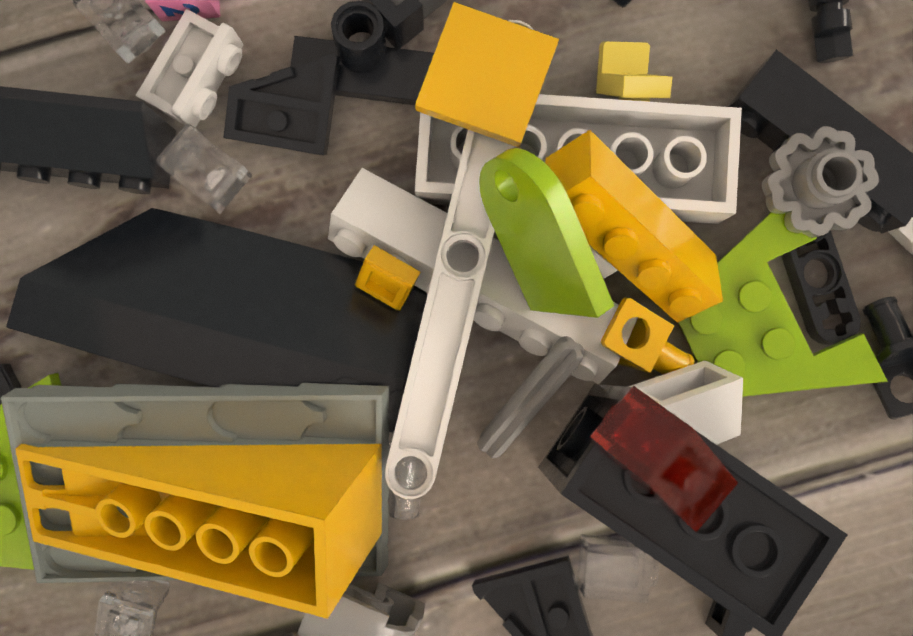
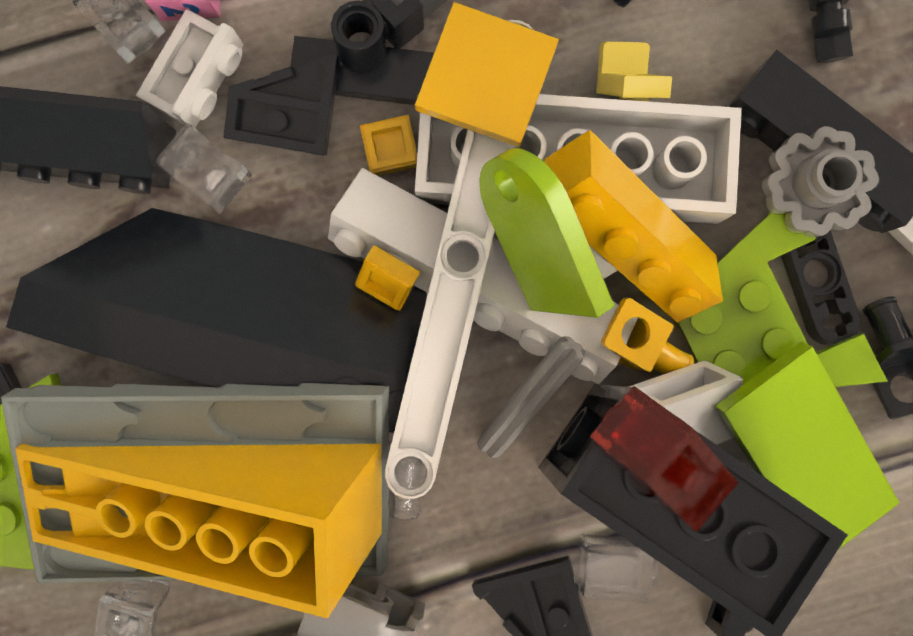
(389, 145): none -> yellow tile
(807, 441): none -> lime tile

